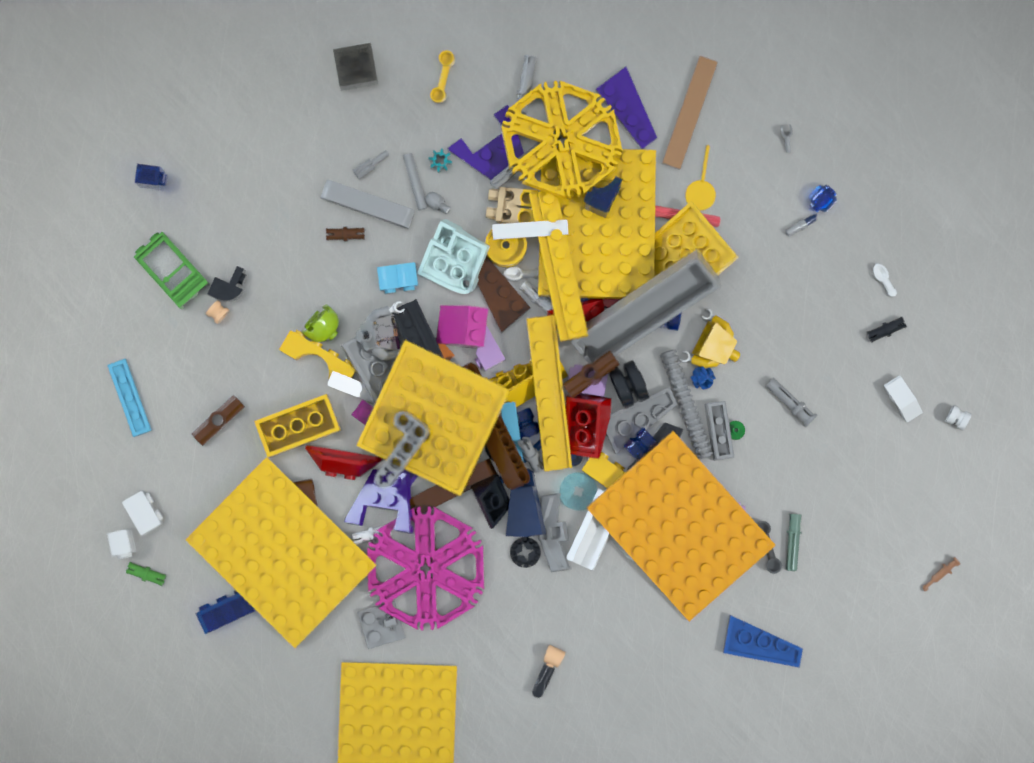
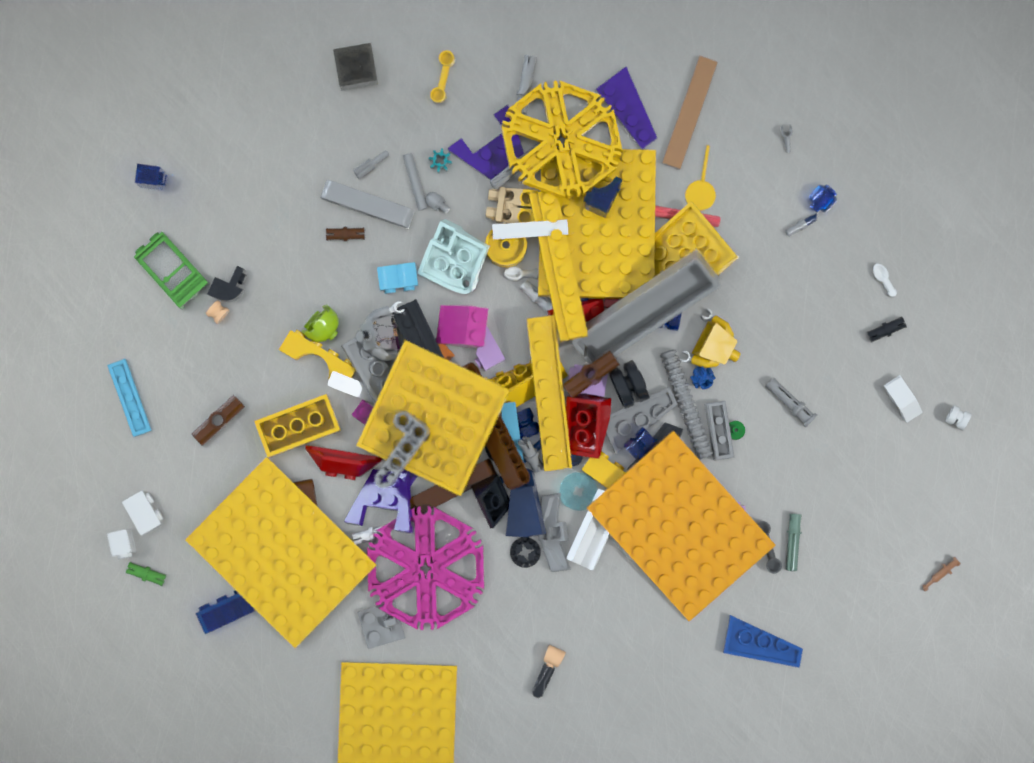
(500, 296): reddish brown wing -> none

